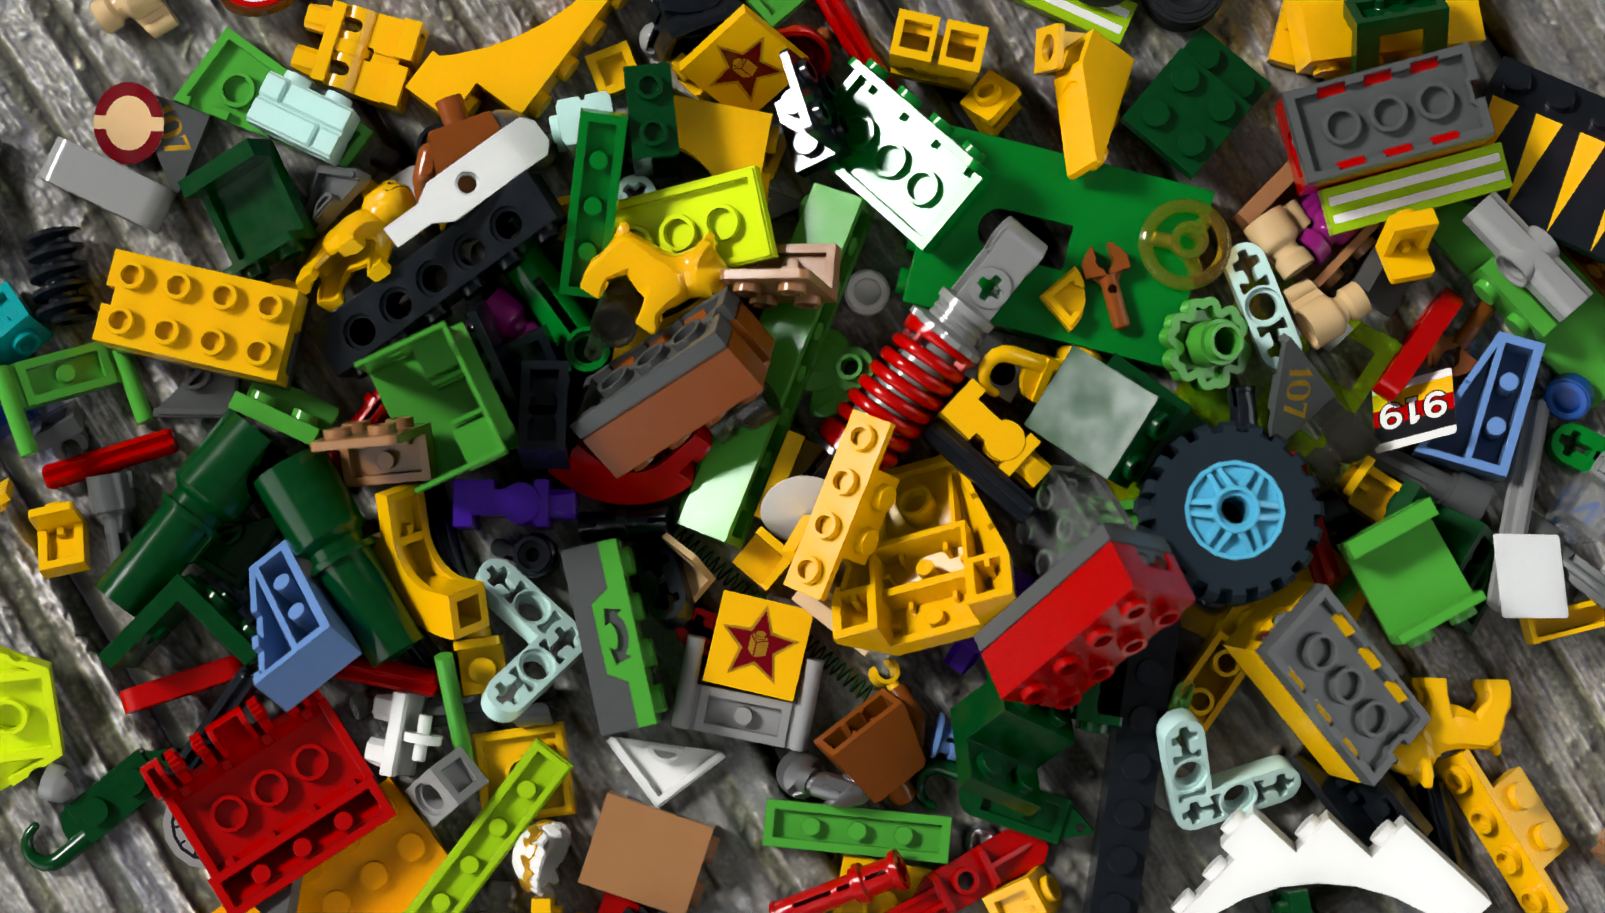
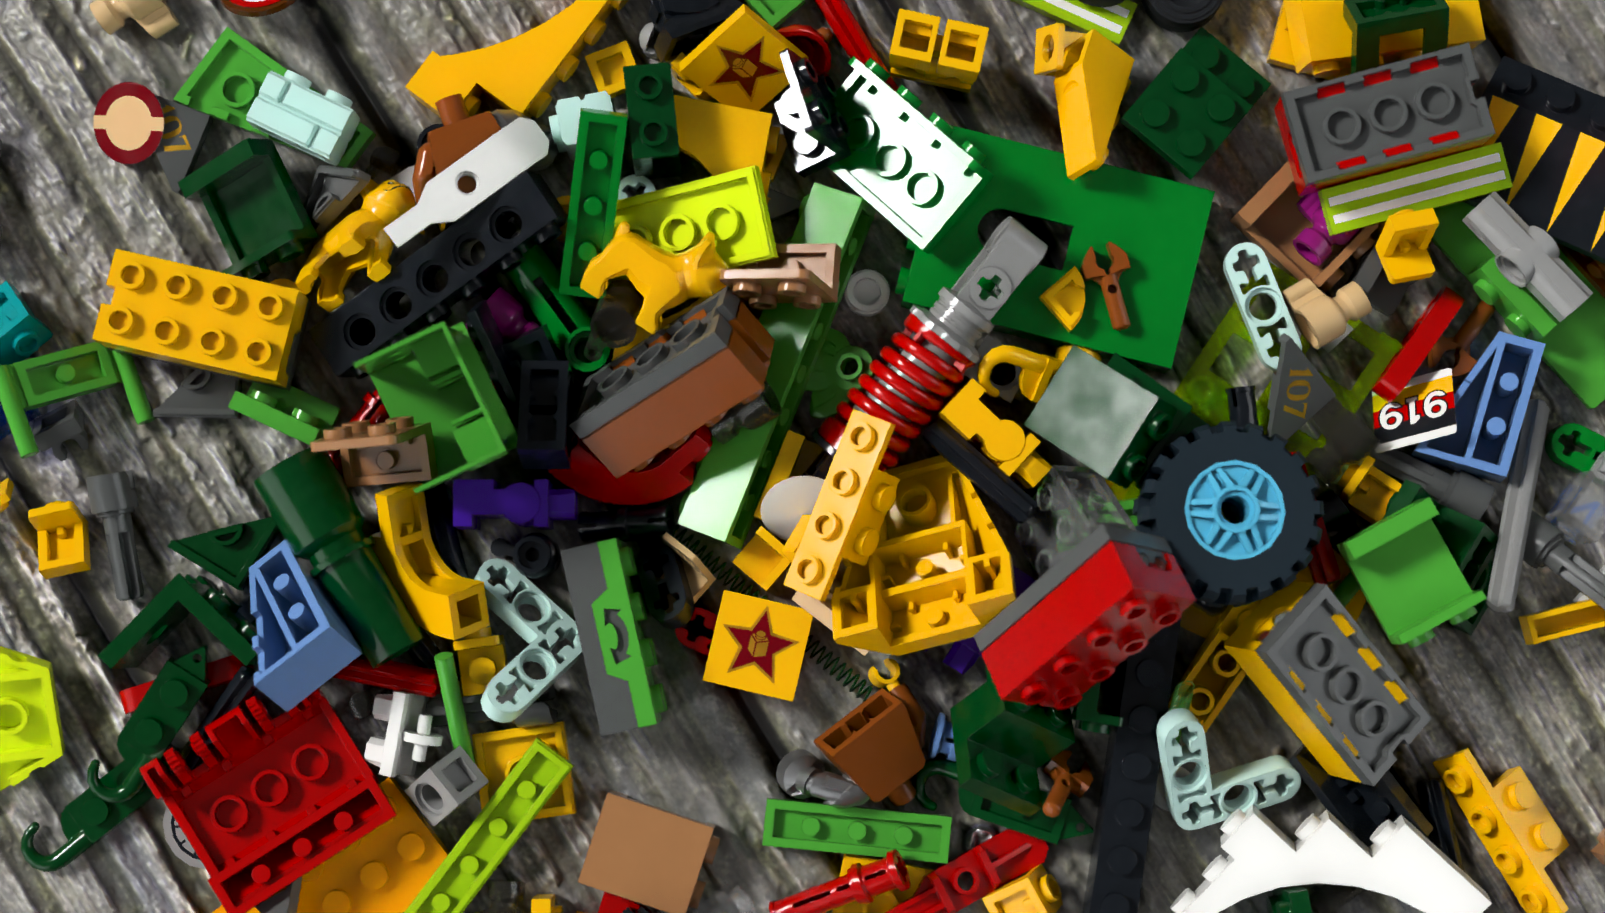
(57, 276): black piece -> none
(57, 783): light grey hinge -> none
(107, 185): light grey beam -> none
(110, 458): red axle -> none
(155, 722): none -> dark green plate
(210, 491): dark green piece -> none
(374, 79): yellow hips -> none
(540, 853): white hair -> none
(661, 767): white tile -> none
(741, 712): light grey plate -> none
(992, 103): yellow bracket -> none
(1064, 782): none -> dark orange bar
(1197, 232): clear yellow piece -> none
(1205, 343): bright green plant -> none
(1277, 234): tan piece -> none
(1452, 725): yellow animal -> none
(1530, 576): white sticker -> none
(1569, 396): blue tile -> none

